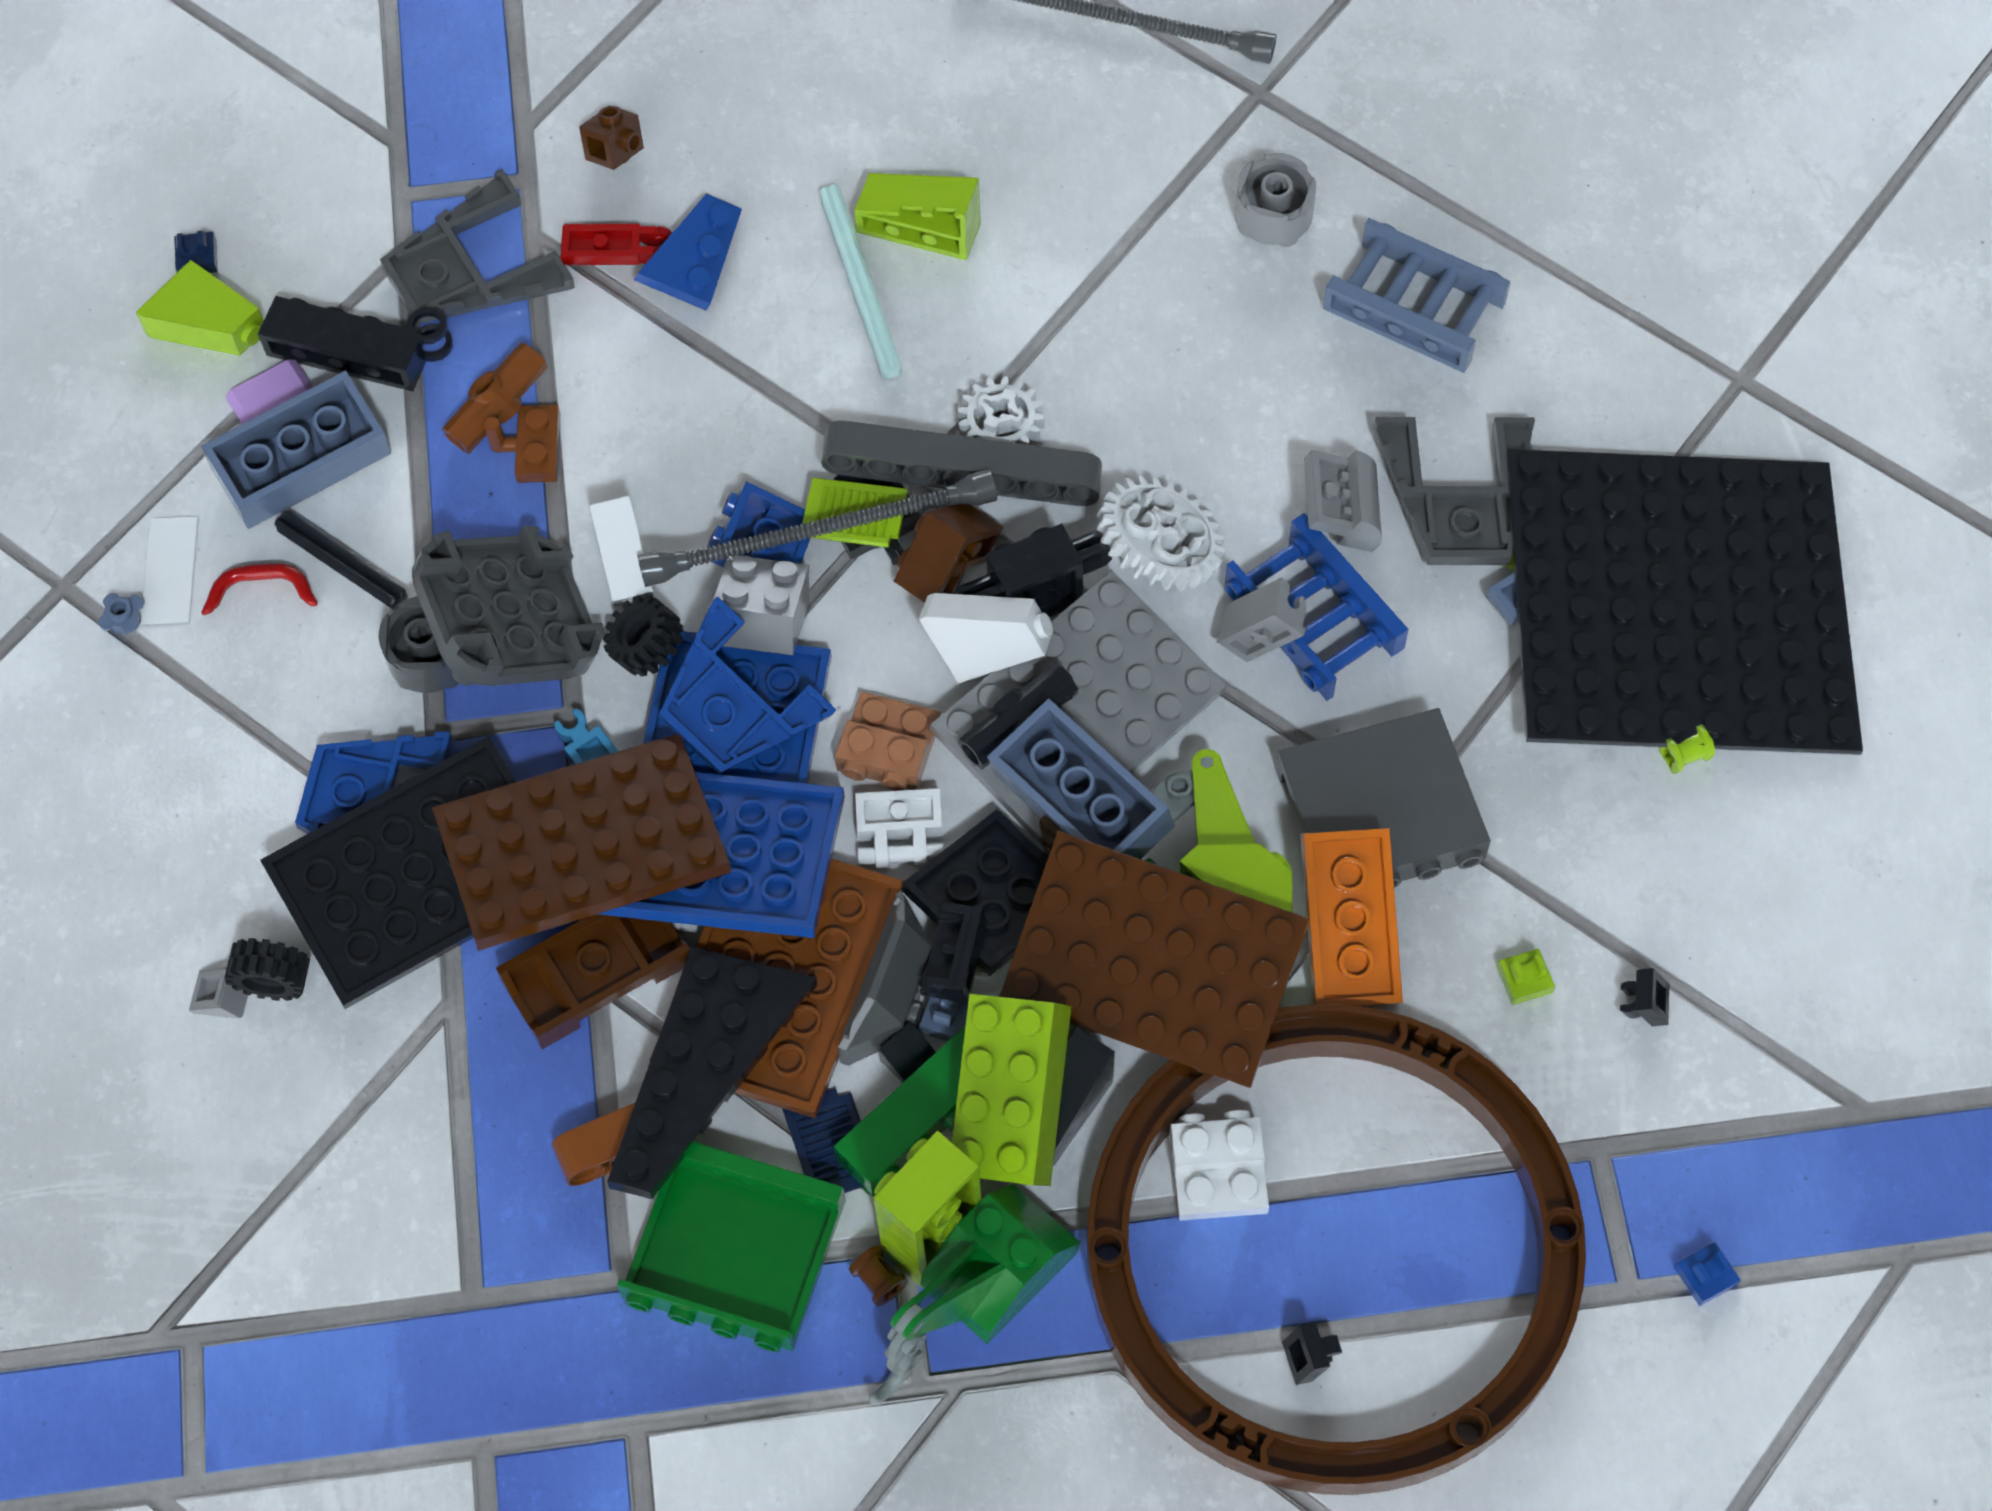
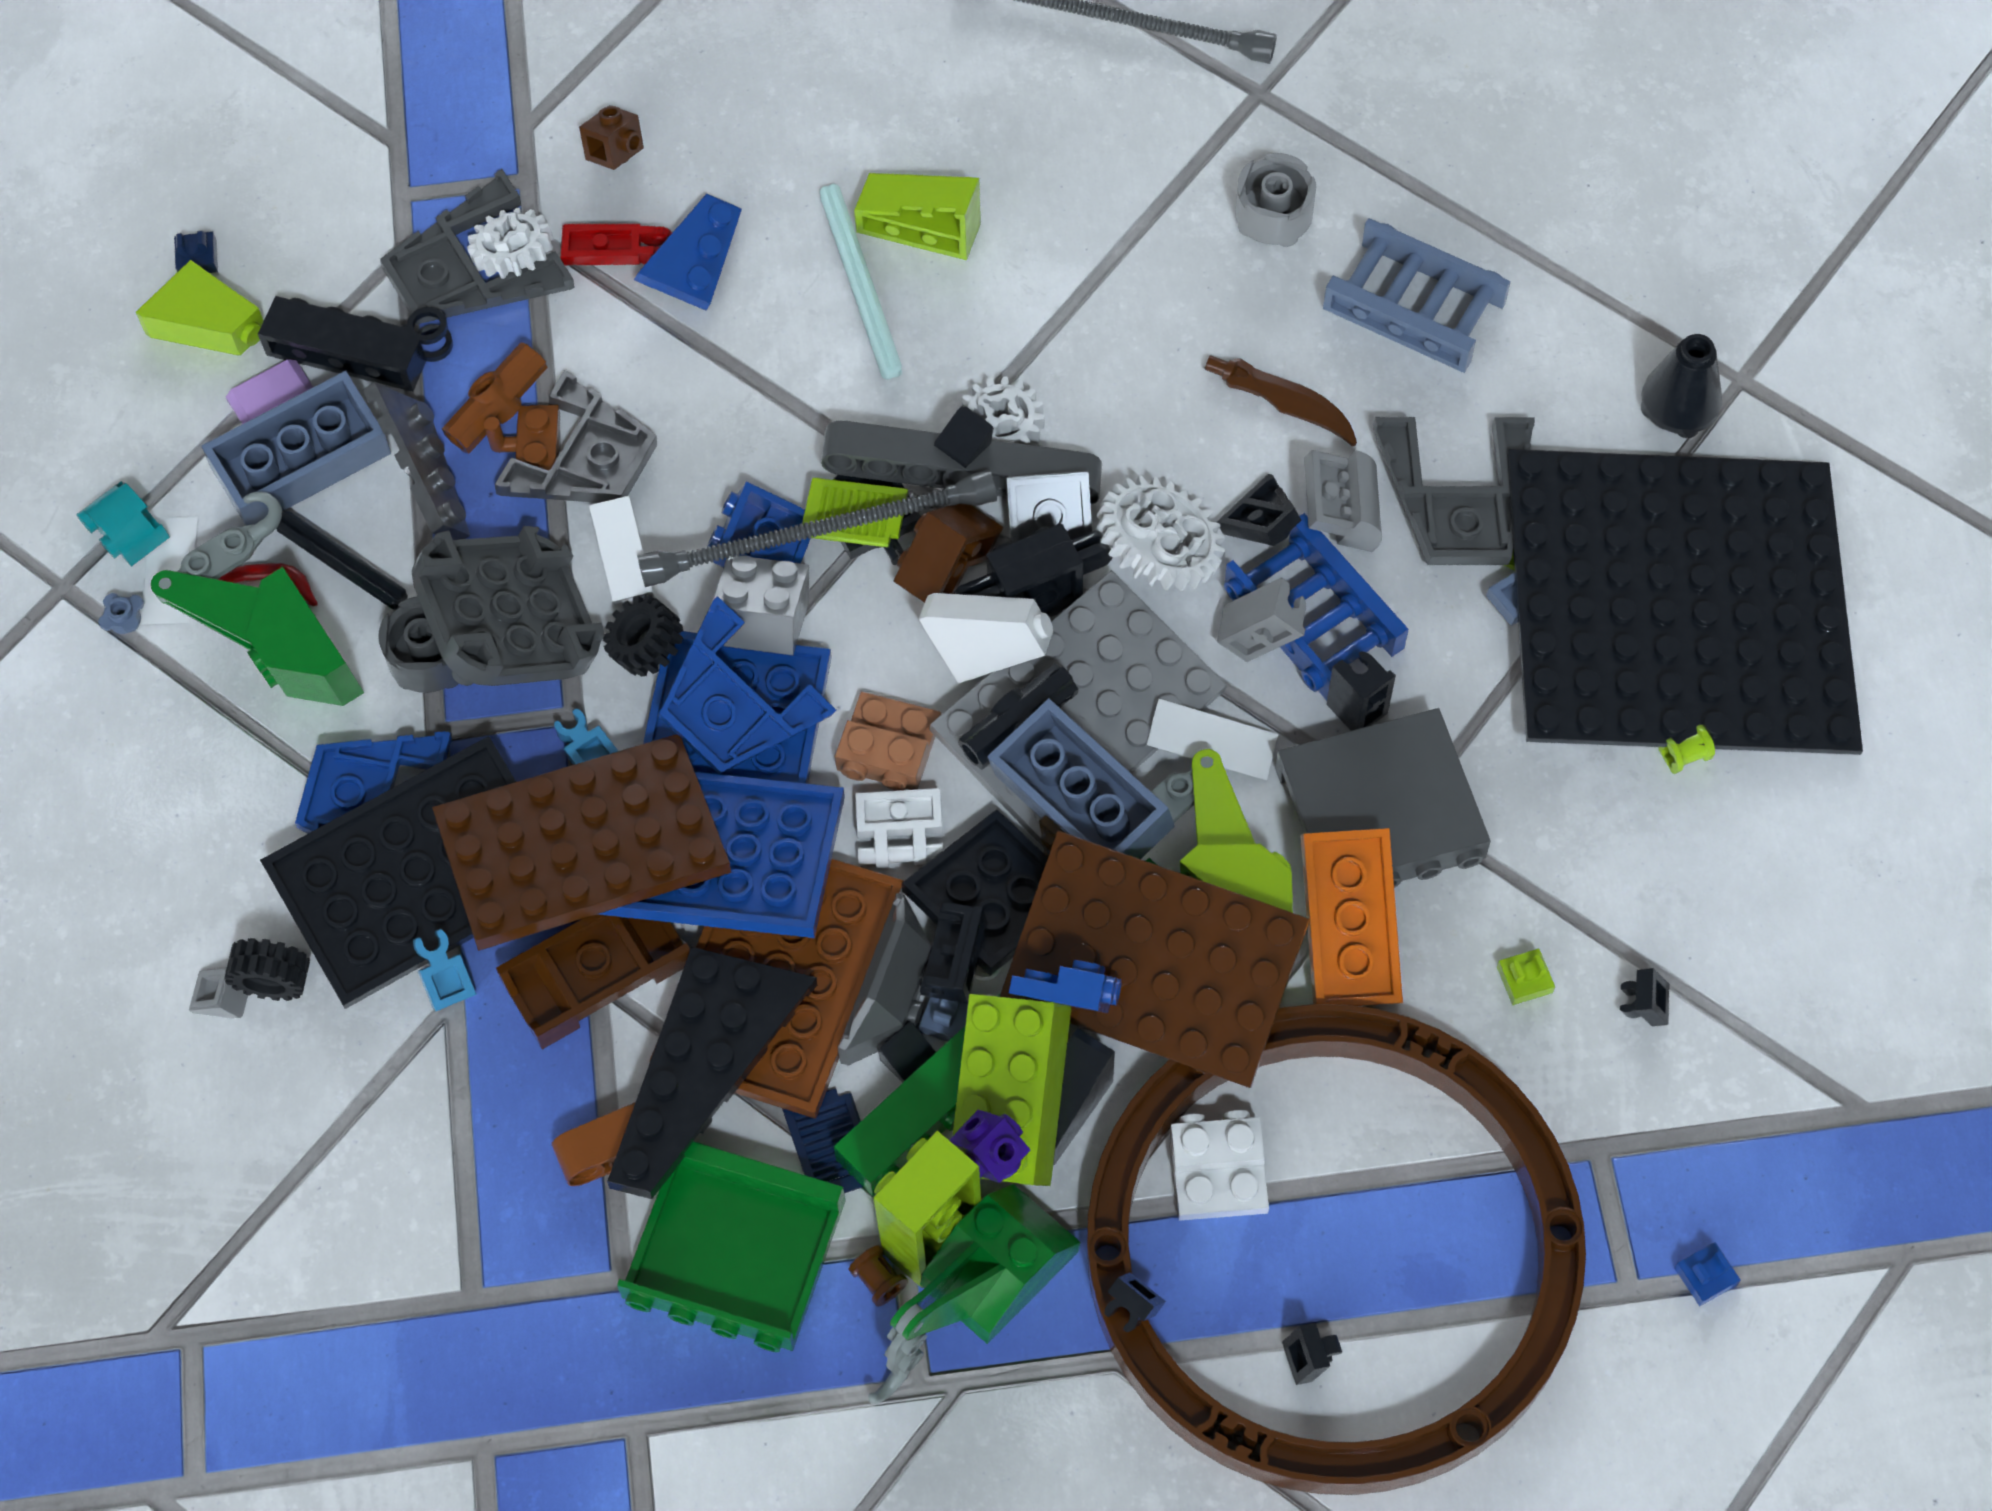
(125, 524): none -> teal cylinder
(266, 619): none -> green slope
(421, 458): none -> flat silver wing
(445, 978): none -> dark azure plate
(510, 243): none -> white gear
(596, 462): none -> flat silver wing
(965, 436): none -> black slope
(992, 1144): none -> dark purple brick
(1047, 502): none -> tile
(1077, 986): none -> blue plate
(1136, 1298): none -> black tile
(1190, 730): none -> white sticker
(1261, 515): none -> black wing
(1284, 395): none -> reddish brown sword
(1360, 698): none -> black hinge
(1684, 388): none -> black cone

